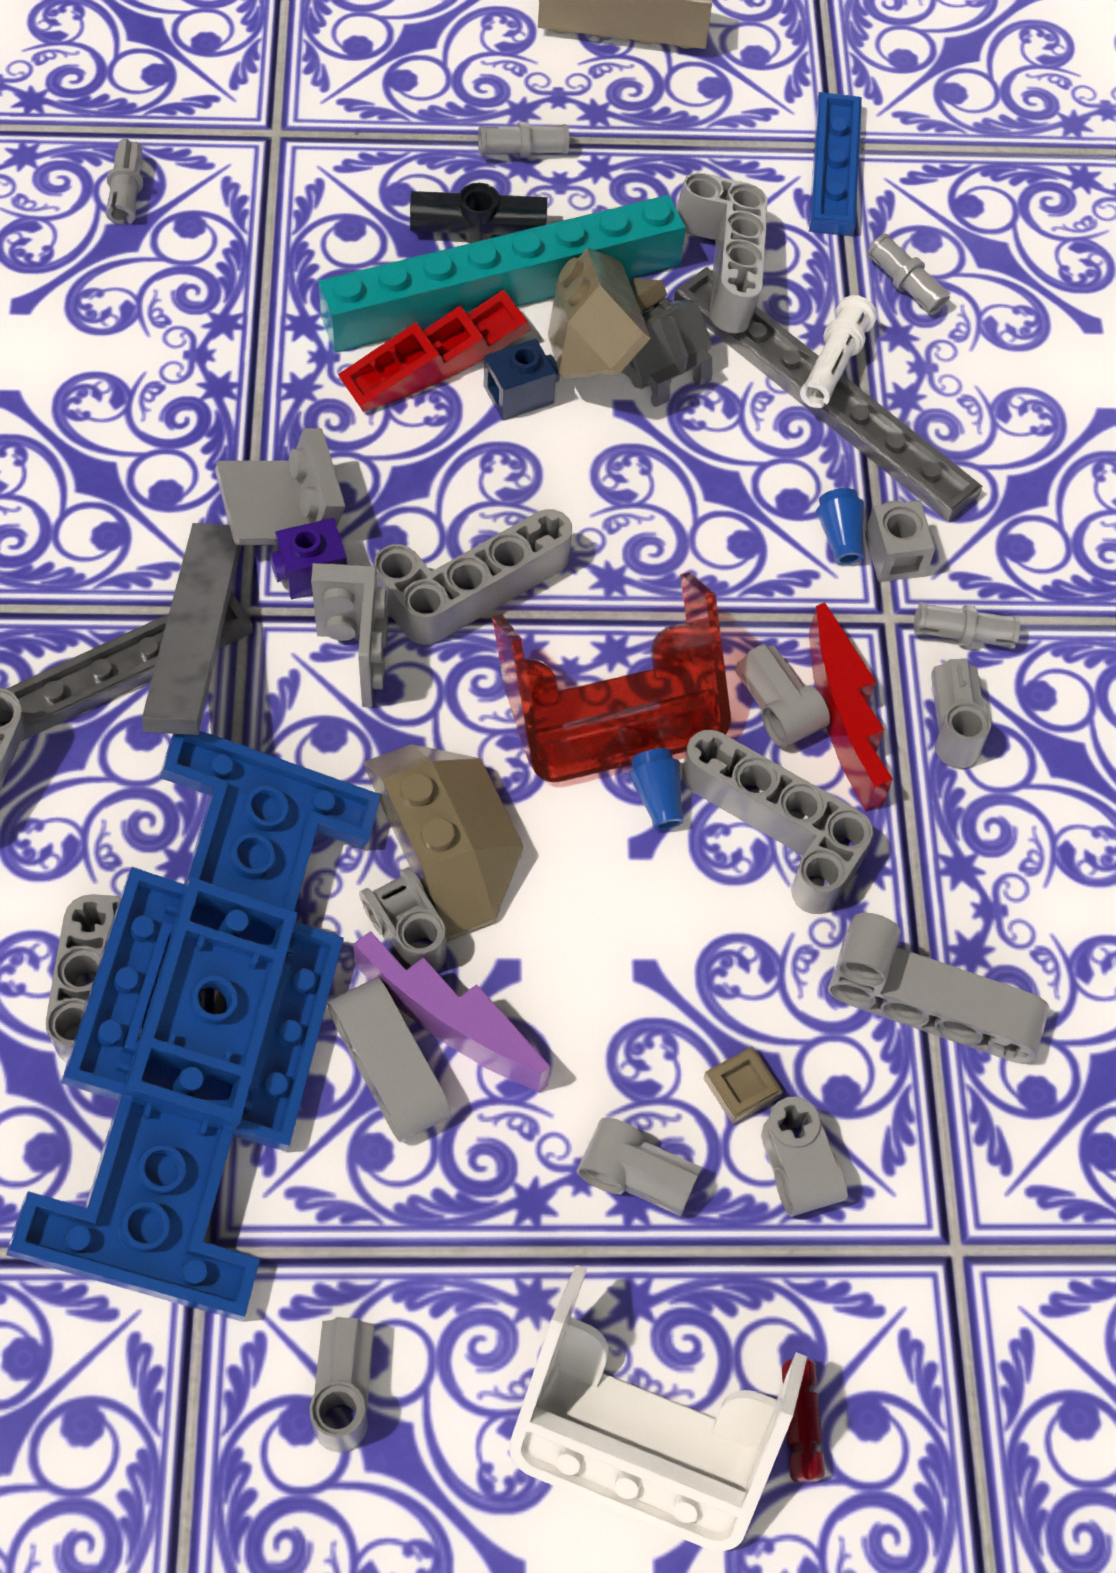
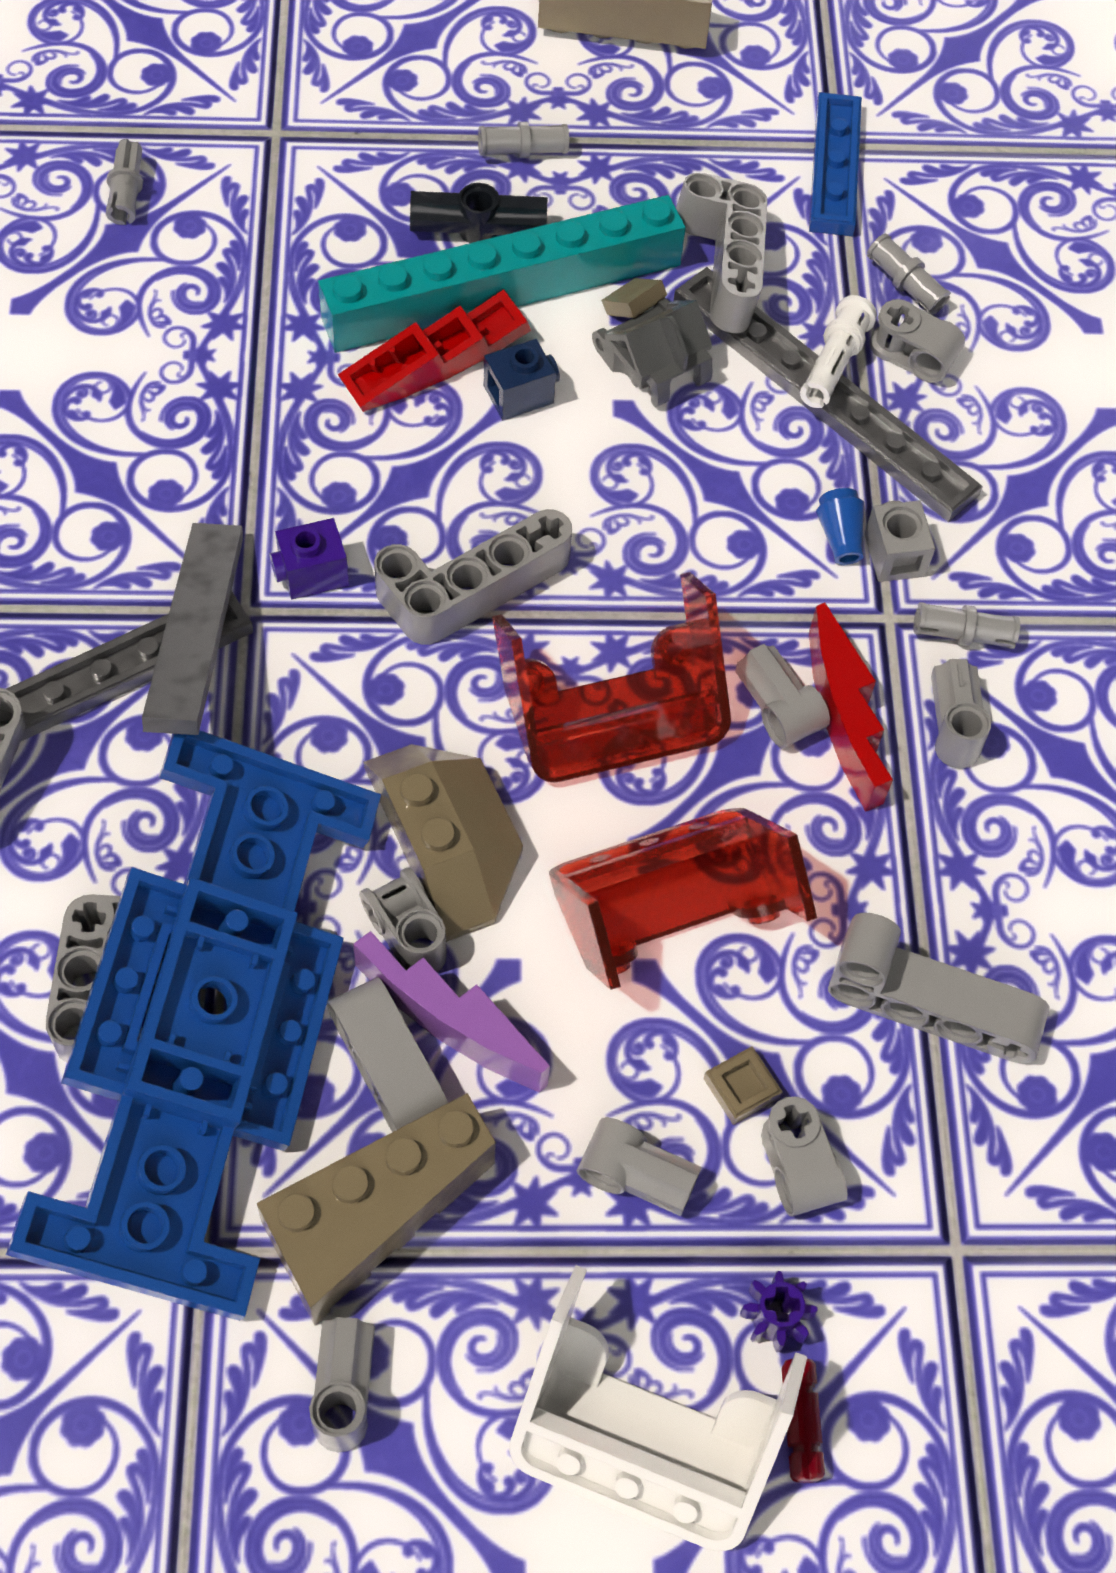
(280, 494): light grey bracket -> none
(353, 607): light grey bracket -> none
(373, 1201): none -> dark tan wedge
(595, 318): dark tan wedge -> none
(659, 787): blue cone -> none
(677, 881): none -> clear red windscreen
(770, 813): light grey beam -> none
(790, 1302): none -> dark purple gear
(919, 344): none -> light grey piece

